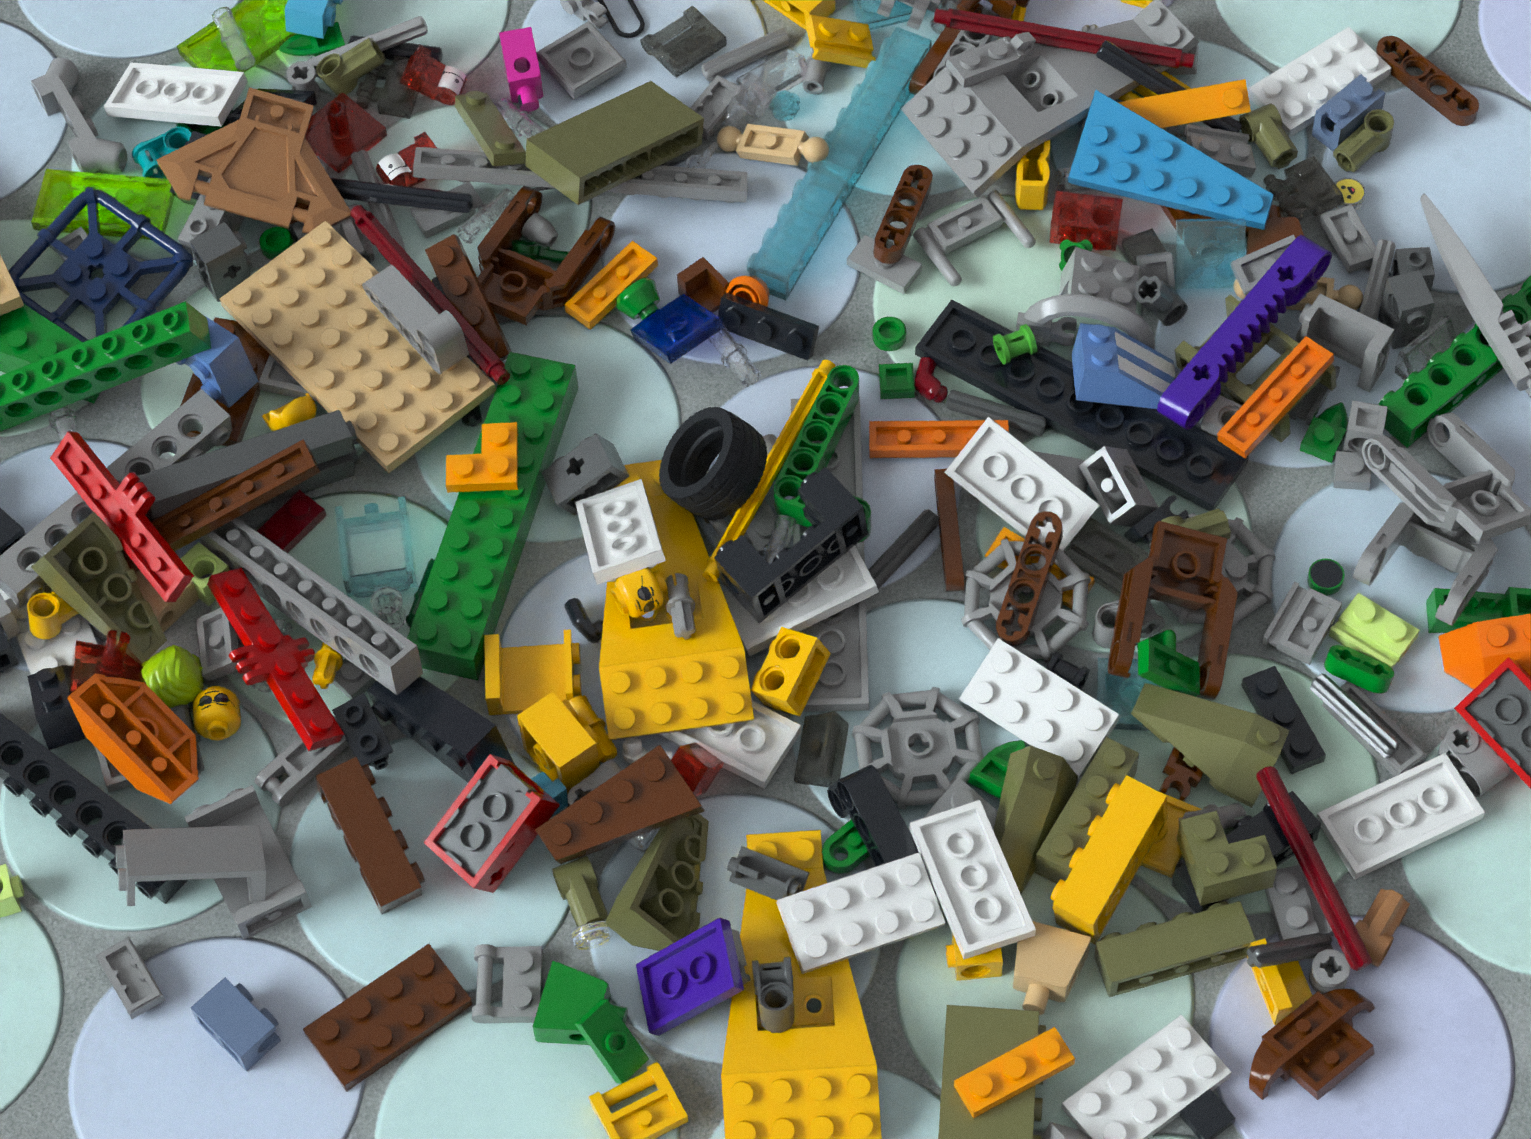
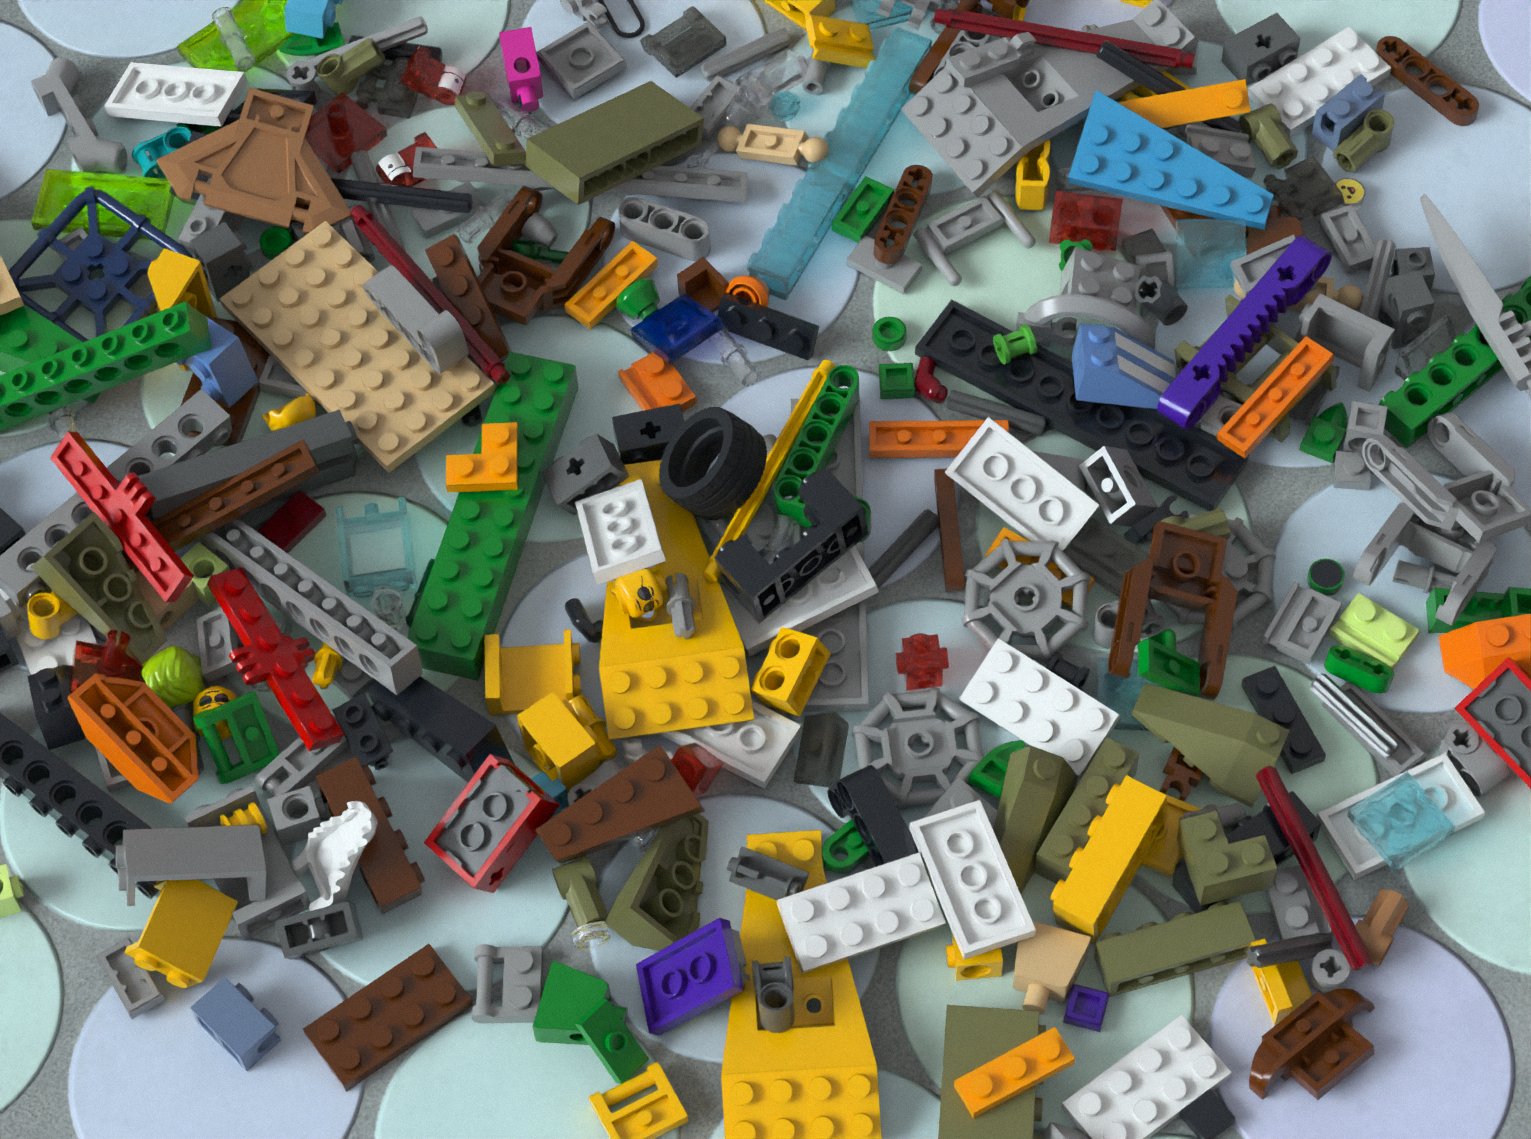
(180, 279): none -> yellow slope
(183, 931): none -> yellow panel
(249, 733): none -> green plate
(250, 816): none -> yellow bush
(286, 805): none -> light grey brick
(319, 930): none -> dark grey brick
(334, 852): none -> white animal
(646, 433): none -> black brick
(656, 384): none -> orange plate
(664, 228): none -> light grey beam
(862, 209): none -> green plate
(922, 661): none -> clear red brick
(1025, 577): reddish brown beam -> none
(1086, 1007): none -> dark purple tile
(1260, 49): none -> dark grey brick
(1401, 821): none -> clear light blue plate
(1421, 577): none -> light grey axle

